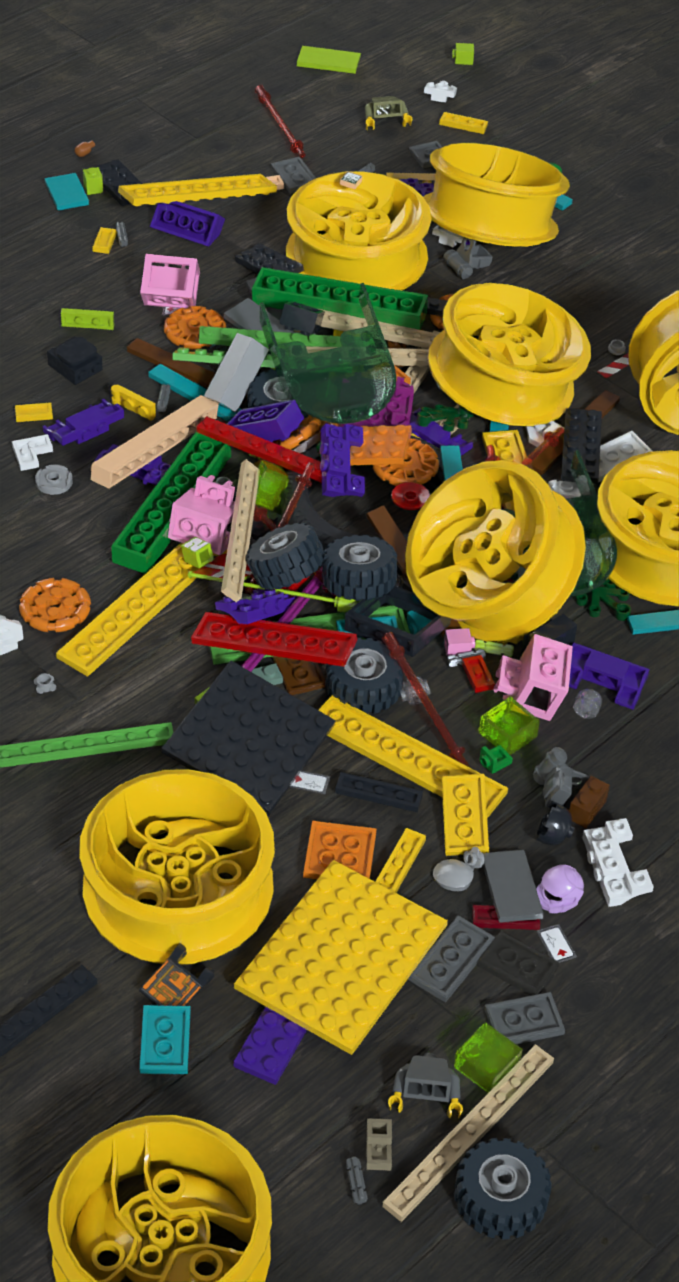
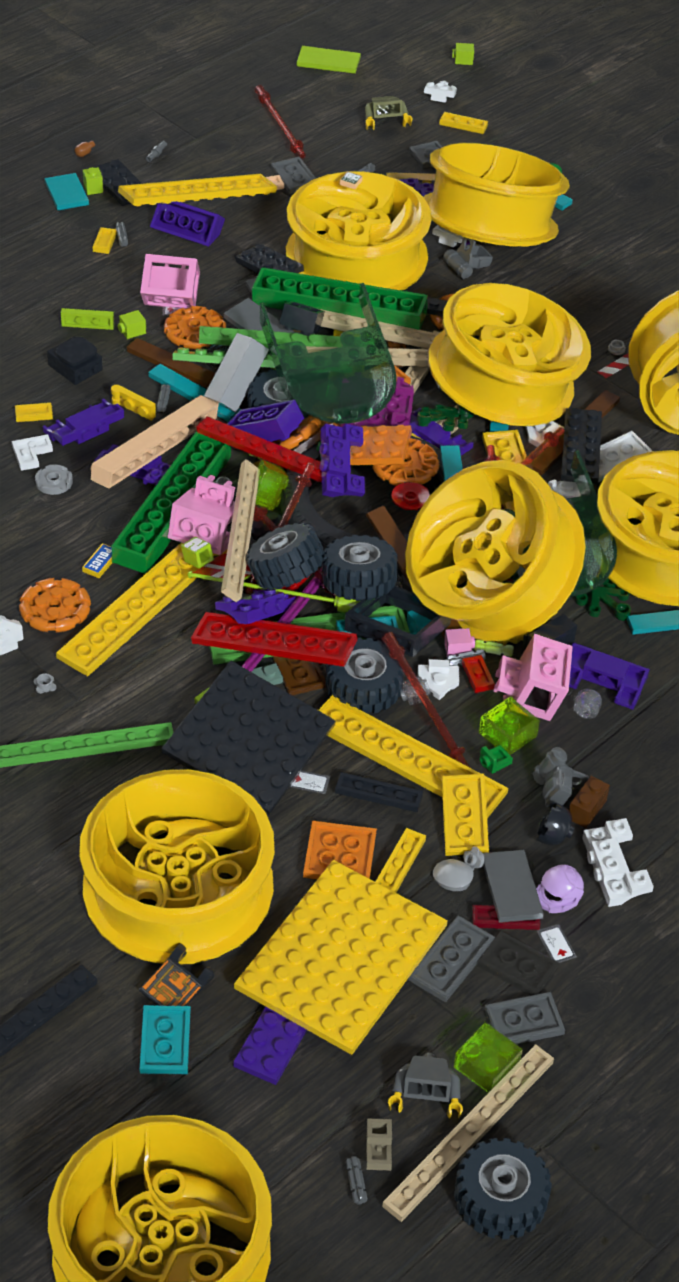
(99, 561): none -> tile
(132, 324): none -> lime brick
(156, 151): none -> dark grey bar
(439, 676): none -> white plate

